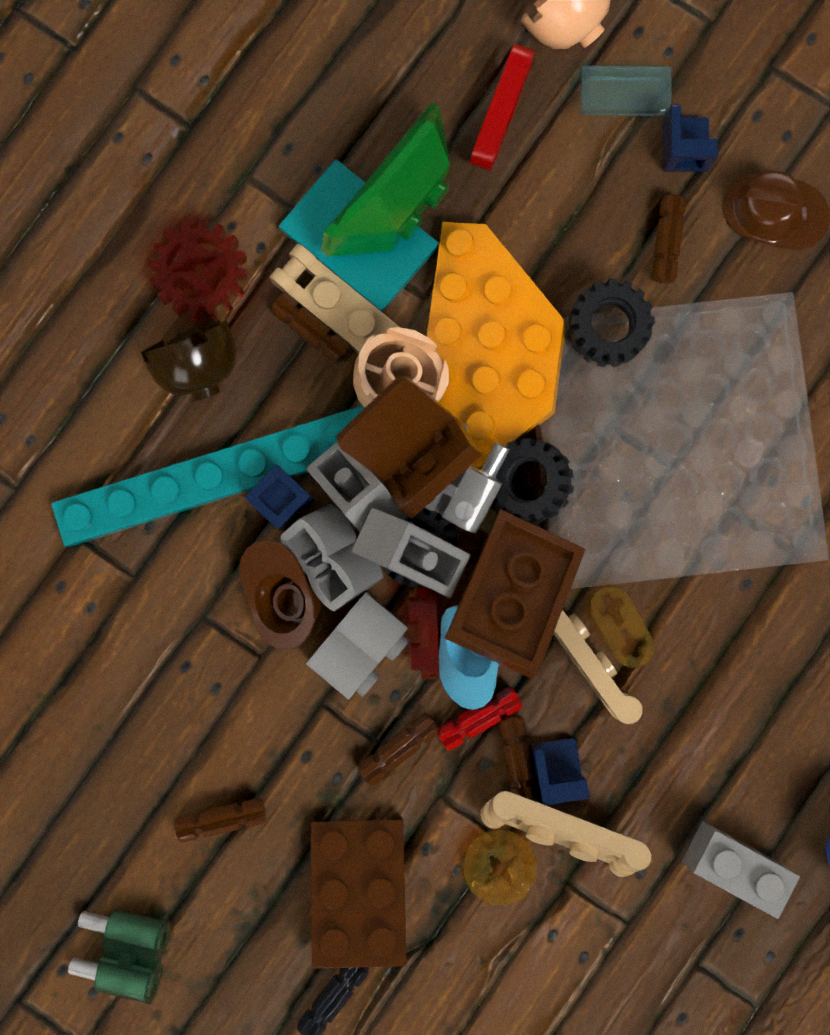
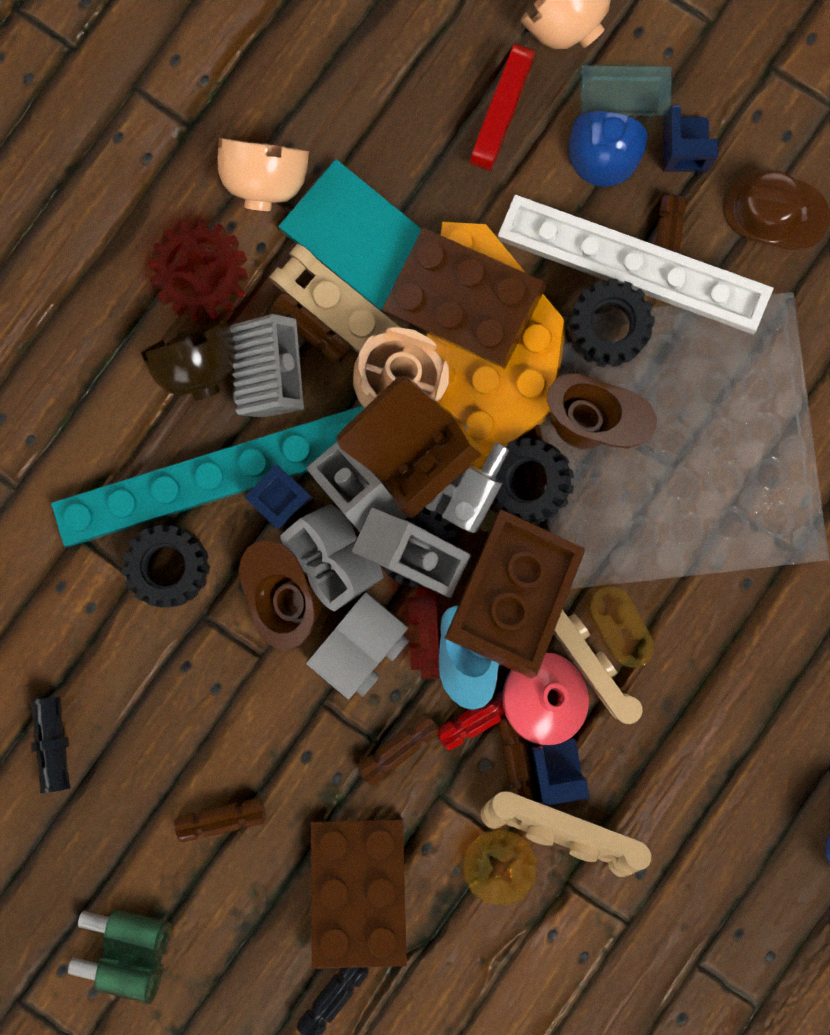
(50, 744): none -> black pin
(137, 566): none -> black tyre
(261, 172): none -> light nougat cylinder
(267, 366): none -> light grey brick
(395, 194): green wedge -> none
(464, 297): none -> reddish brown plate
(528, 705): none -> coral dish
(599, 413): none -> reddish brown piece
(606, 147): none -> blue helmet
(645, 265): none -> white plate
(740, 869): light grey brick -> none

